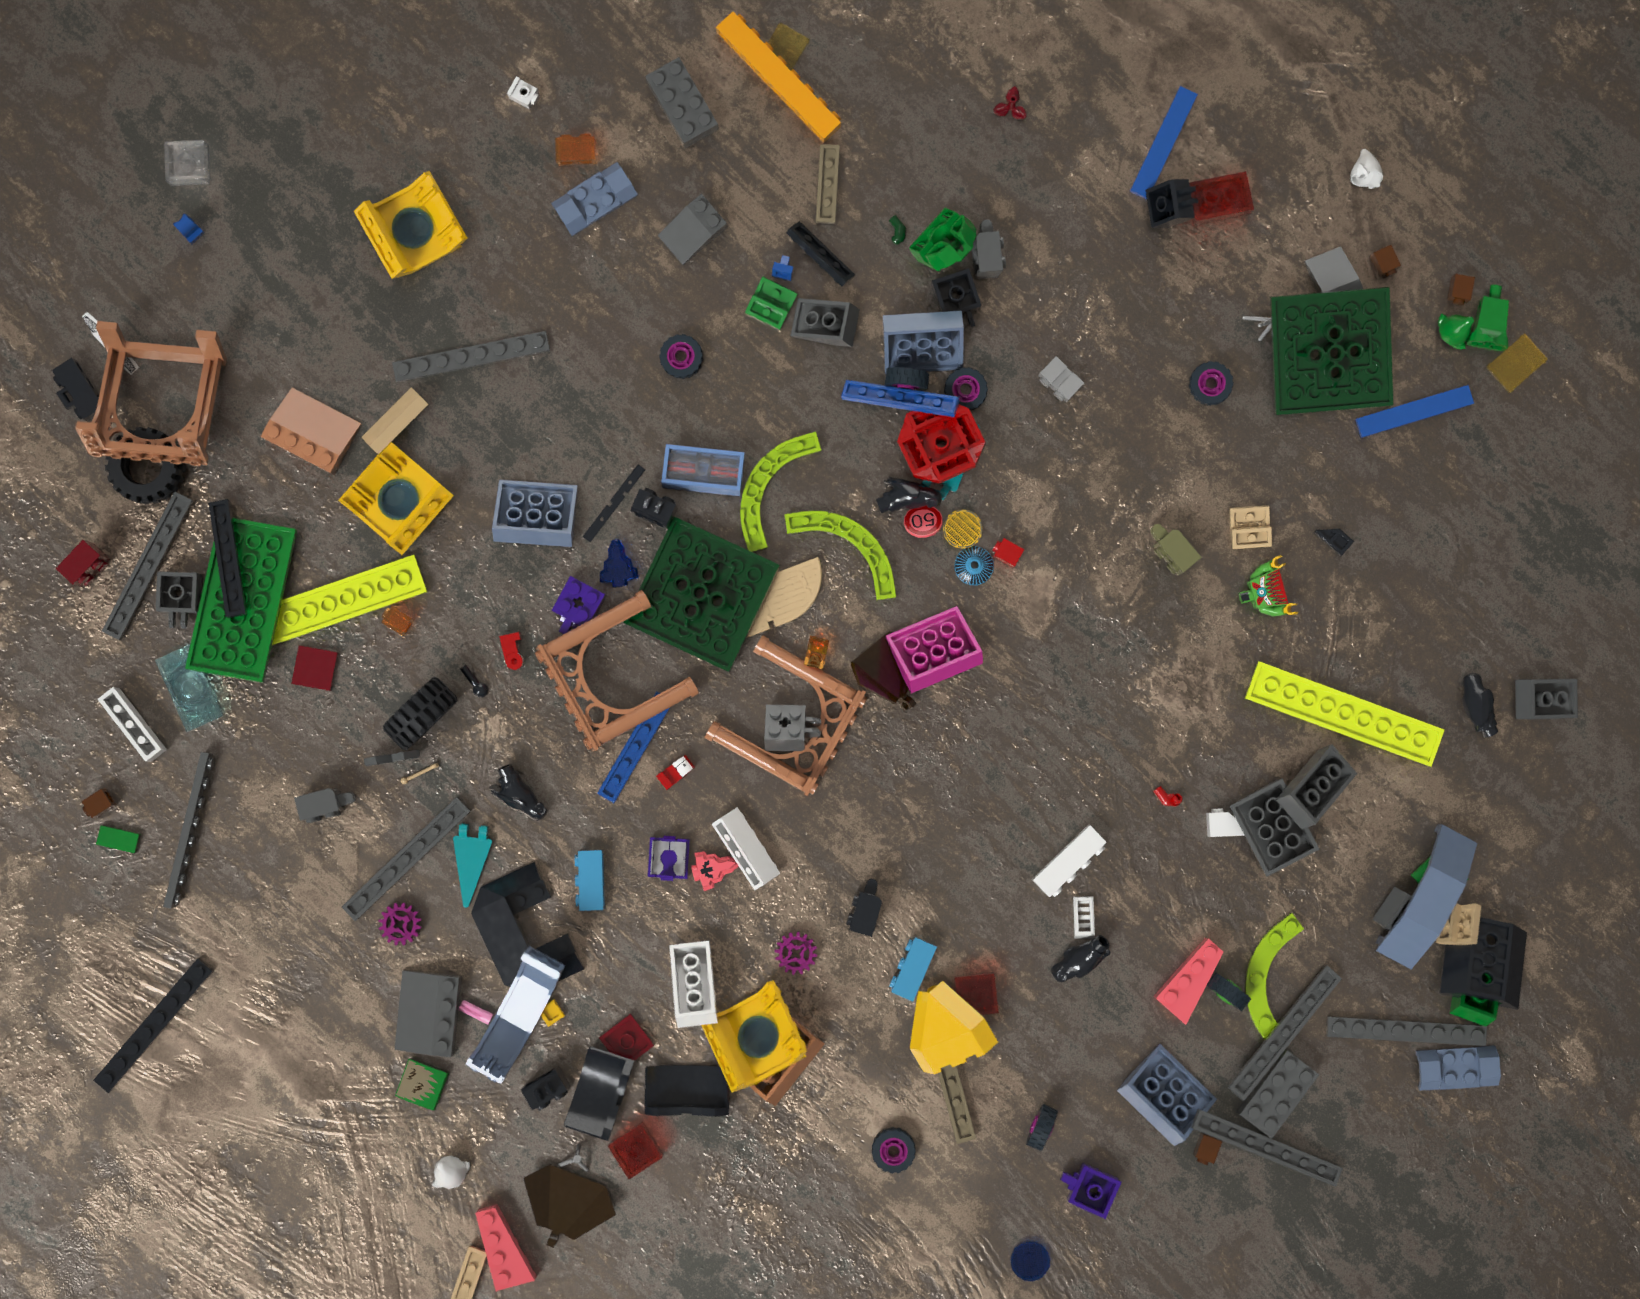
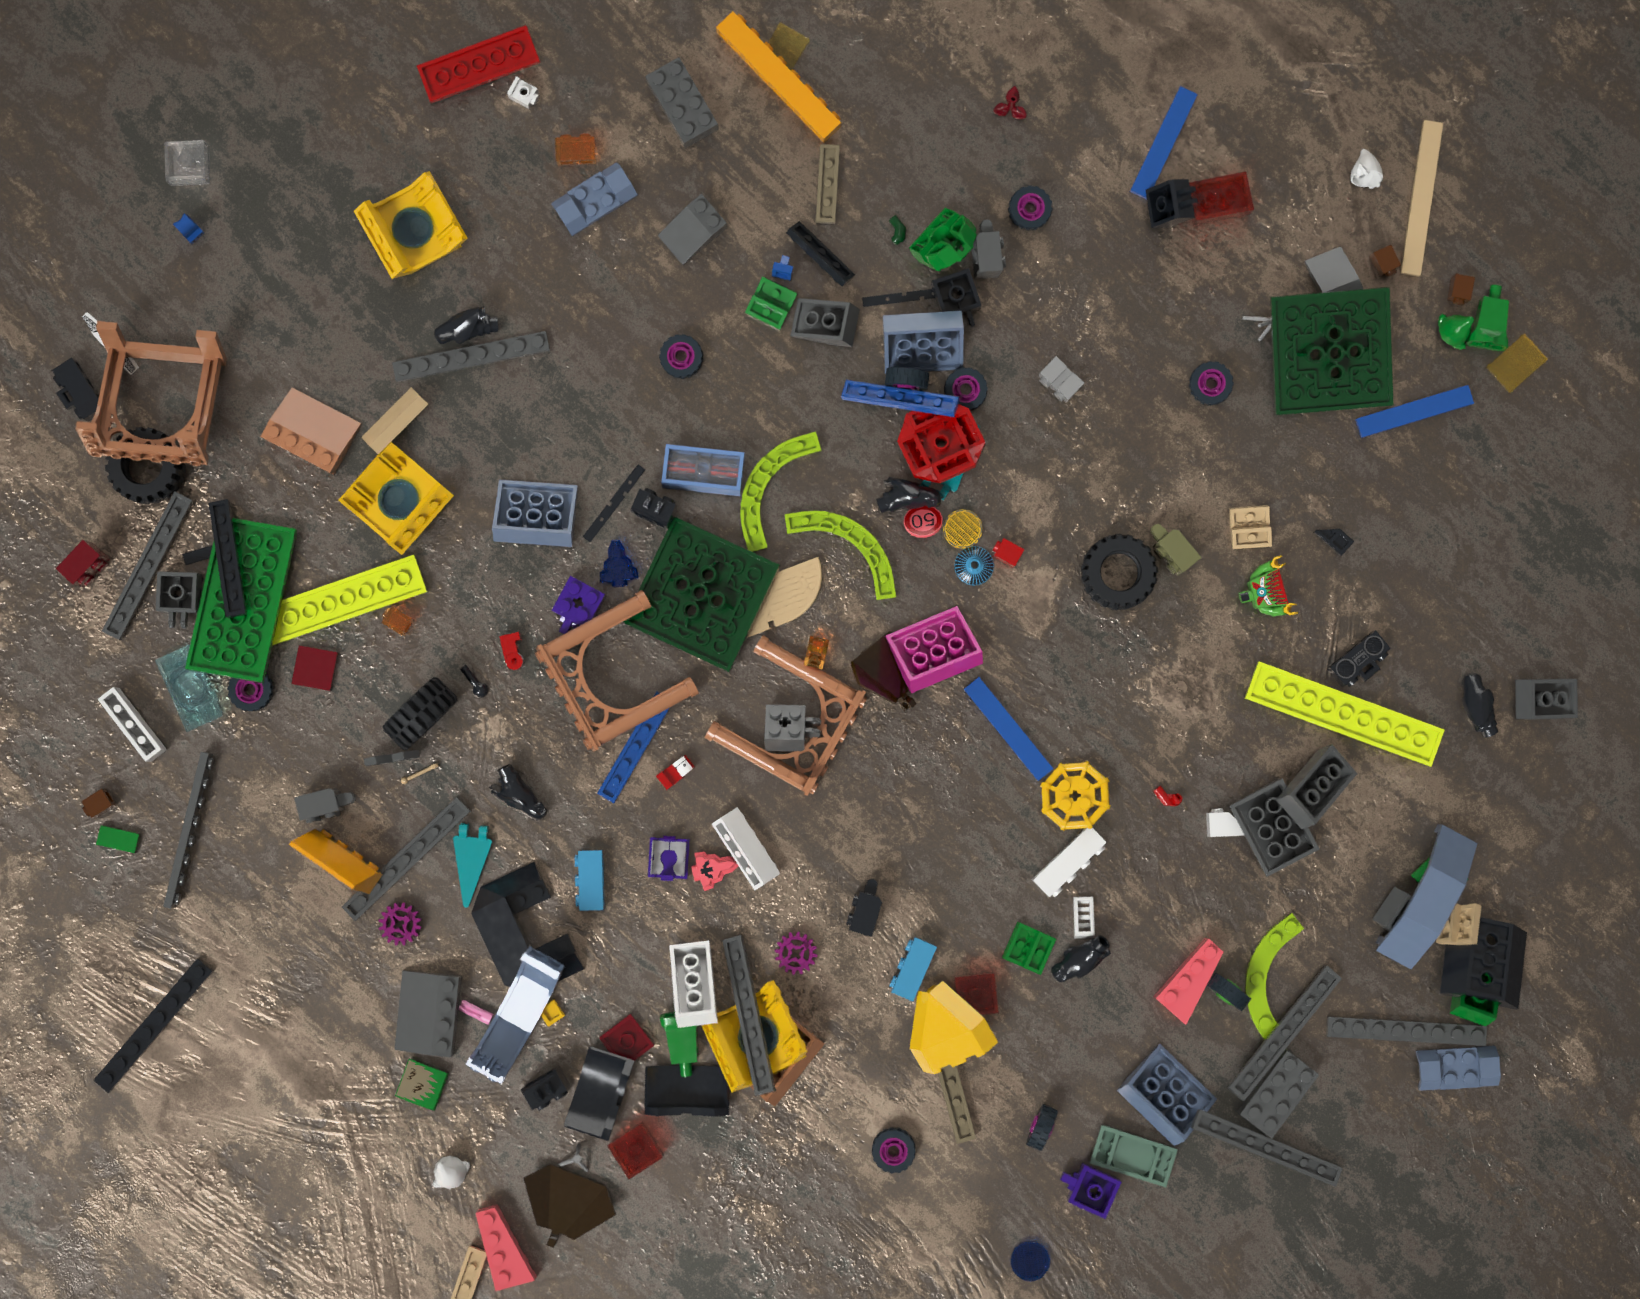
(197, 555): none -> black window
(247, 702): none -> black wheel
(338, 860): none -> light orange slope
(466, 326): none -> black animal
(478, 64): none -> red plate
(681, 1043): none -> green piece
(749, 1015): none -> dark grey plate
(897, 298): none -> black piece
(1008, 729): none -> blue tile
(1029, 948): none -> green slope
(1034, 196): none -> black wheel
(1065, 790): none -> yellow plate
(1133, 1155): none -> sand green slope
(1138, 553): none -> black tyre
(1207, 1149): reddish brown brick -> none
(1354, 660): none -> black piece
(1421, 198): none -> tan tile

